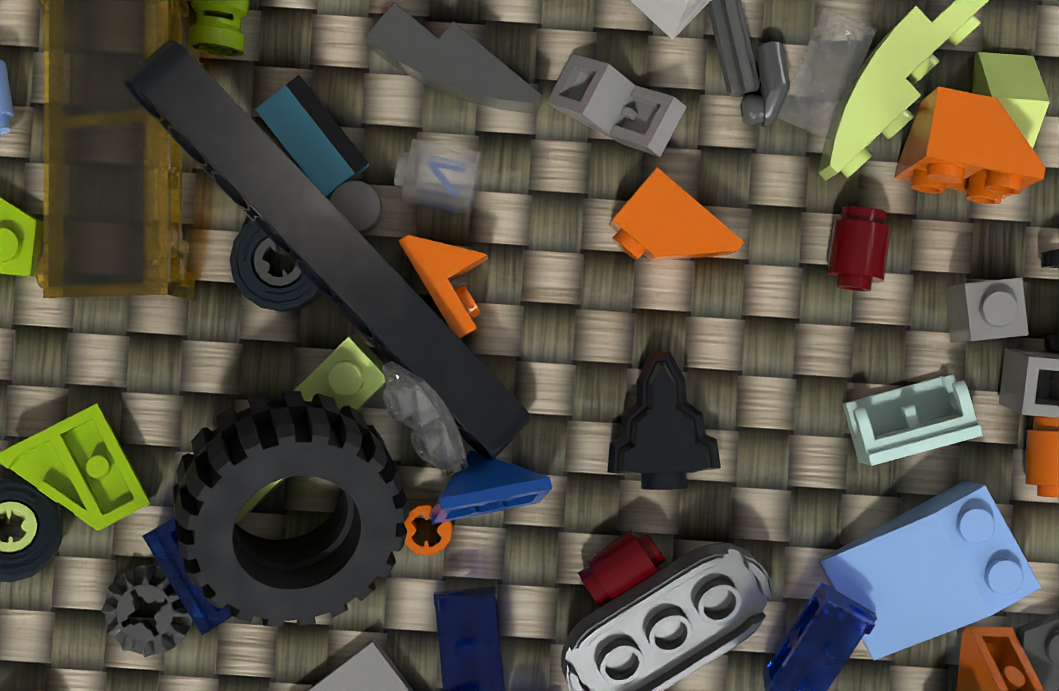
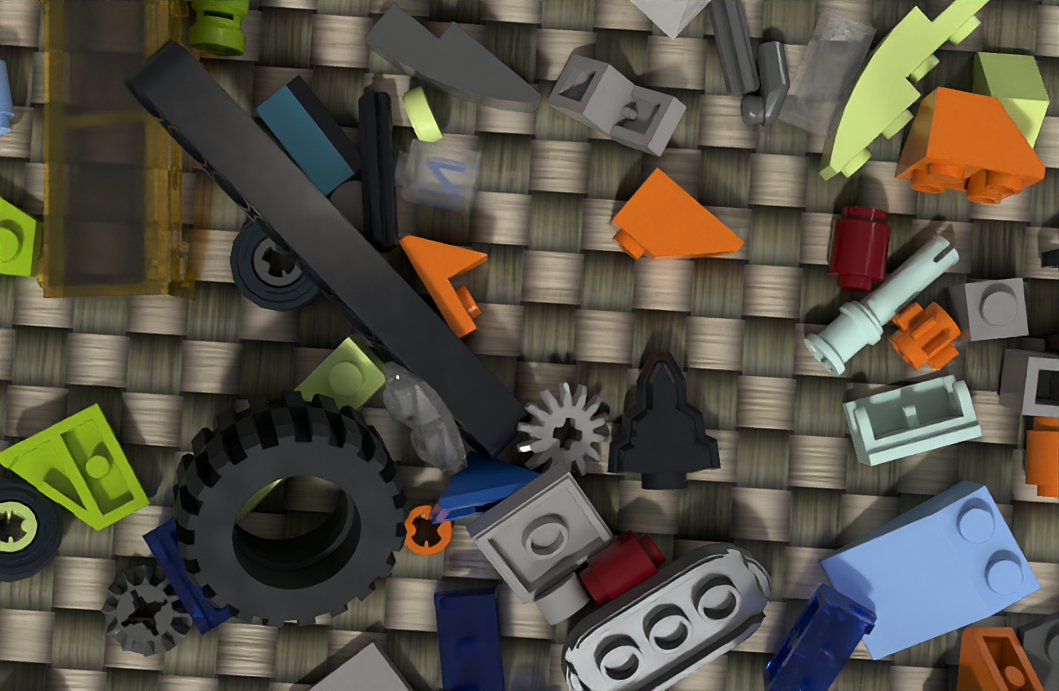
(378, 171): none -> black axle
(422, 115): none -> yellowish green tile
(541, 533): none -> light grey tile
(553, 414): none -> light grey gear
(563, 599): none -> light grey piece
(863, 321): none -> light aqua pin
(924, 336): none -> orange gear

